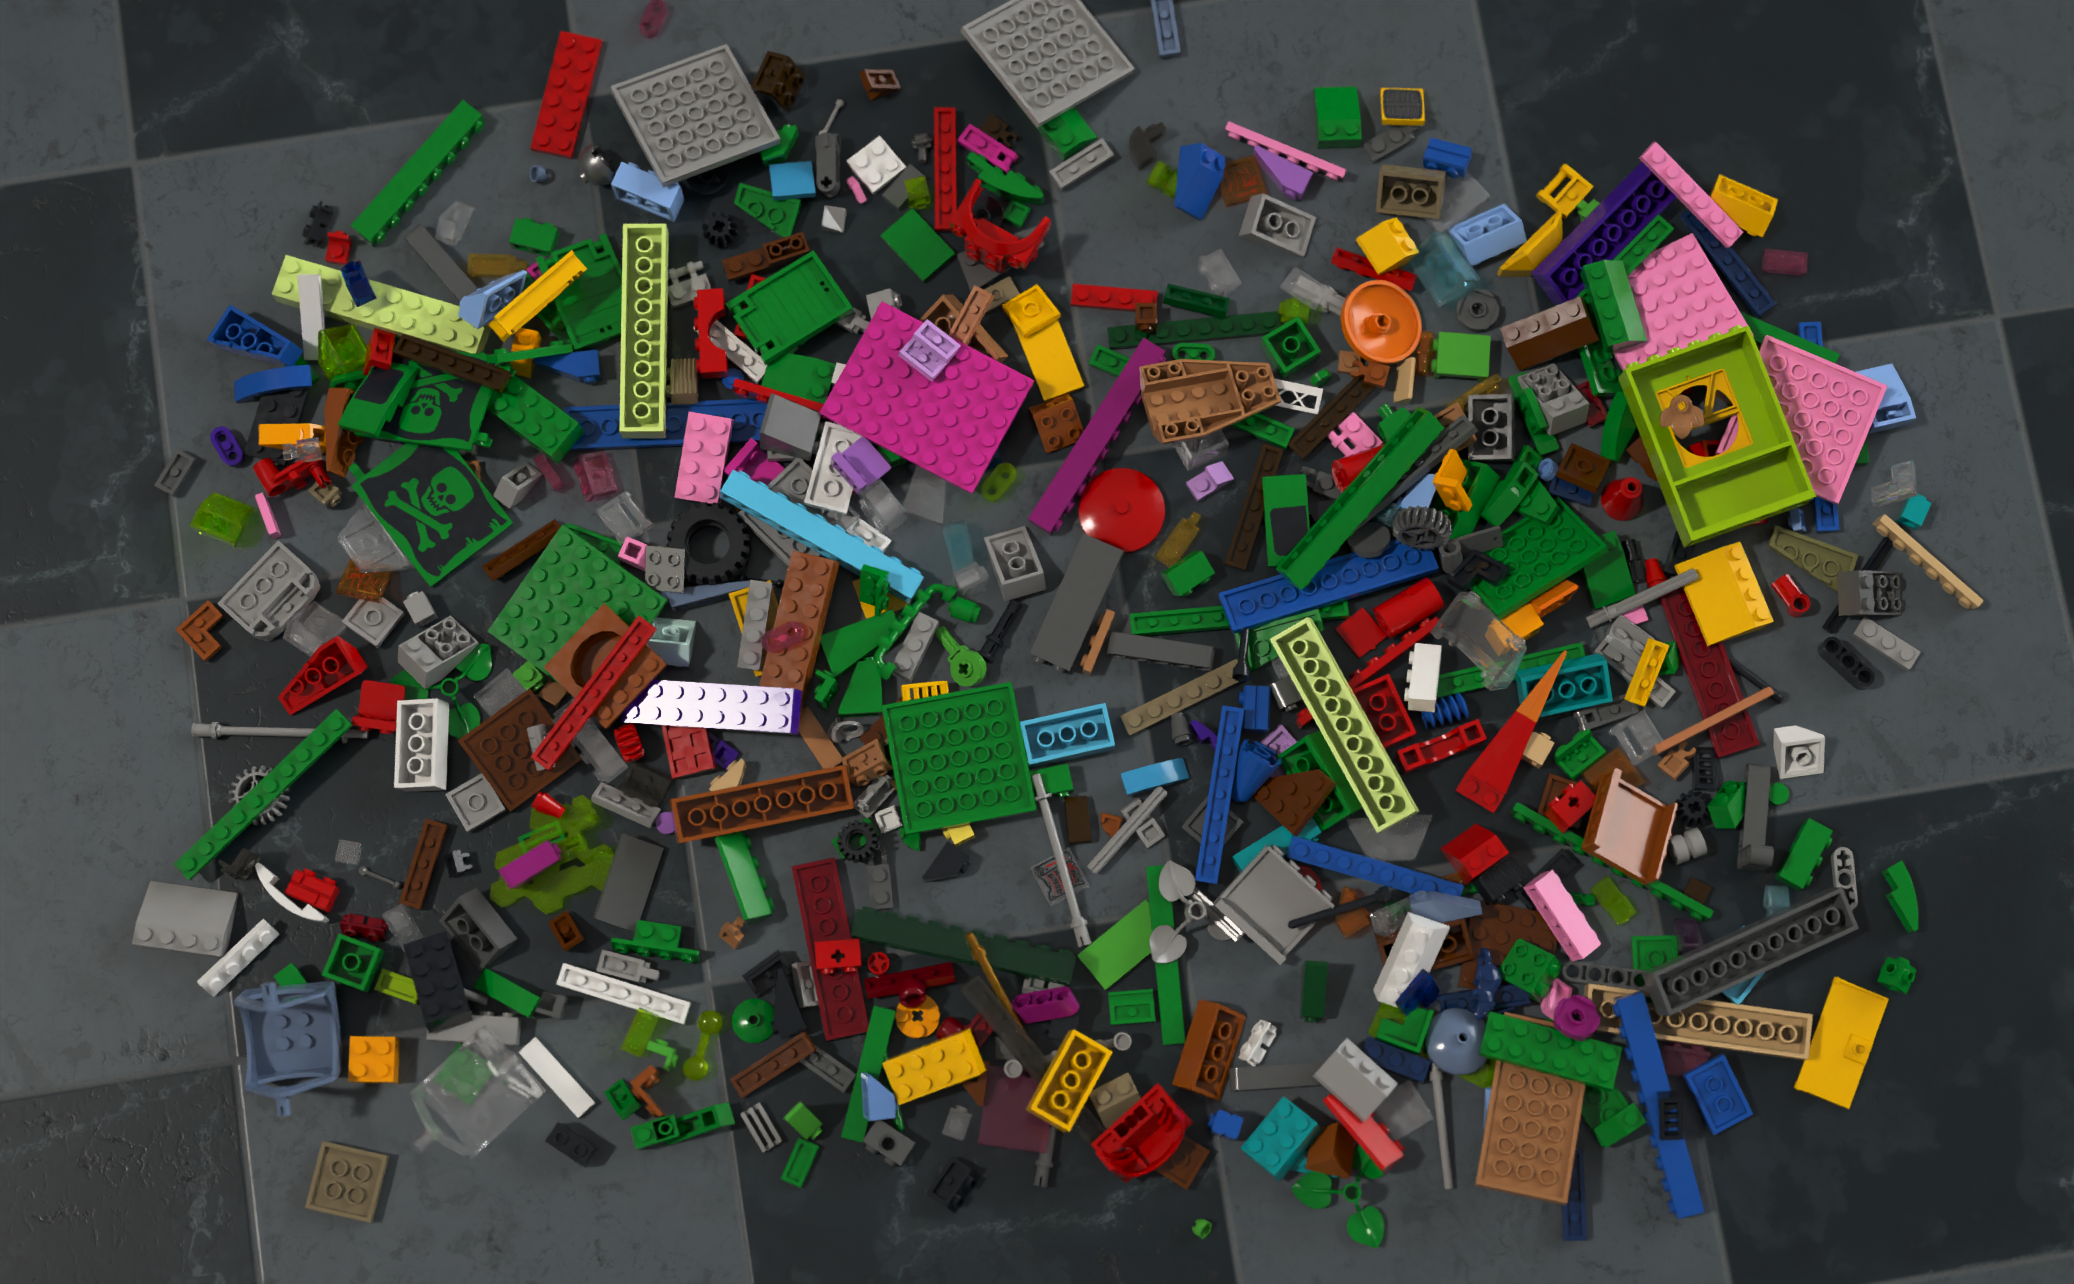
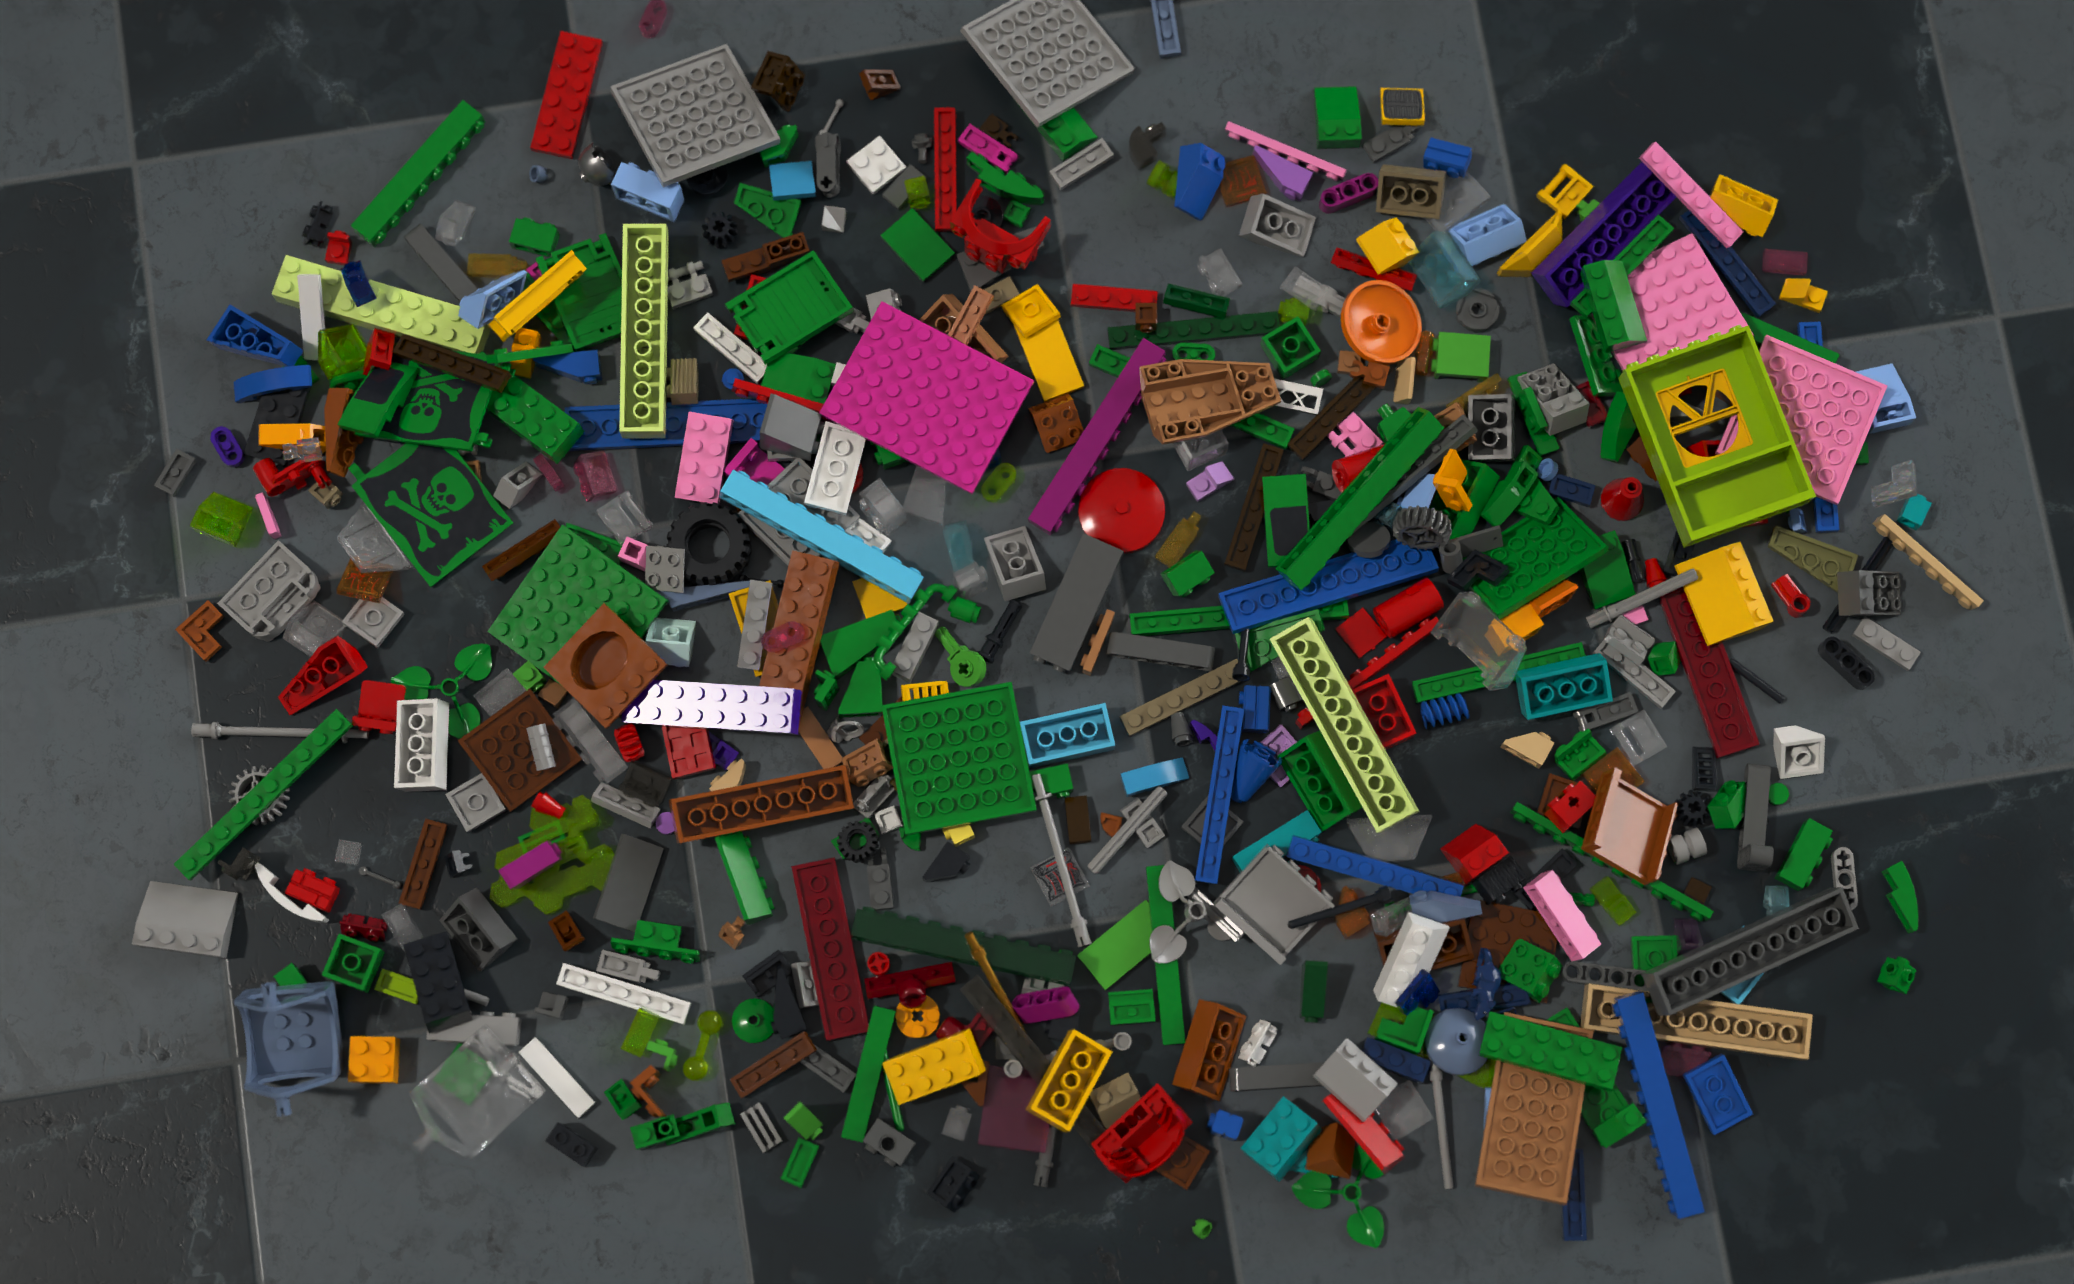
(238, 957): white plate -> none
(347, 1182): dark tan plate -> none
(420, 608): light grey brick -> none
(435, 651): light grey slope -> none
(507, 993): green slope -> none
(594, 693): red plate -> none
(710, 307): red arch -> none
(827, 949): red brick -> none
(855, 186): bright pink tile -> none
(860, 464): medium lavender bracket -> none
(874, 588): green bracket -> none
(876, 1099): medium blue slope -> none
(929, 350): lavender slope -> none
(1295, 797): reddish brown plate -> none
(1356, 186): none -> magenta beam
(1423, 677): white brick -> none
(1441, 747): red arch -> none
(1495, 767): red plate -> none
(1550, 333): reddish brown slope -> none
(1557, 991): bright pink tile -> none
(1576, 1029): magenta plate -> none
(1583, 468): reddish brown plate -> none
(1646, 672): yellow plate -> none
(1665, 1101): black slope -> none
(1675, 763): medium nougat plate -> none
(1681, 419): medium nougat plate -> none
(1712, 721): nougat tile -> none
(1803, 294): none -> yellow slope
(1841, 1043): yellow door -> none

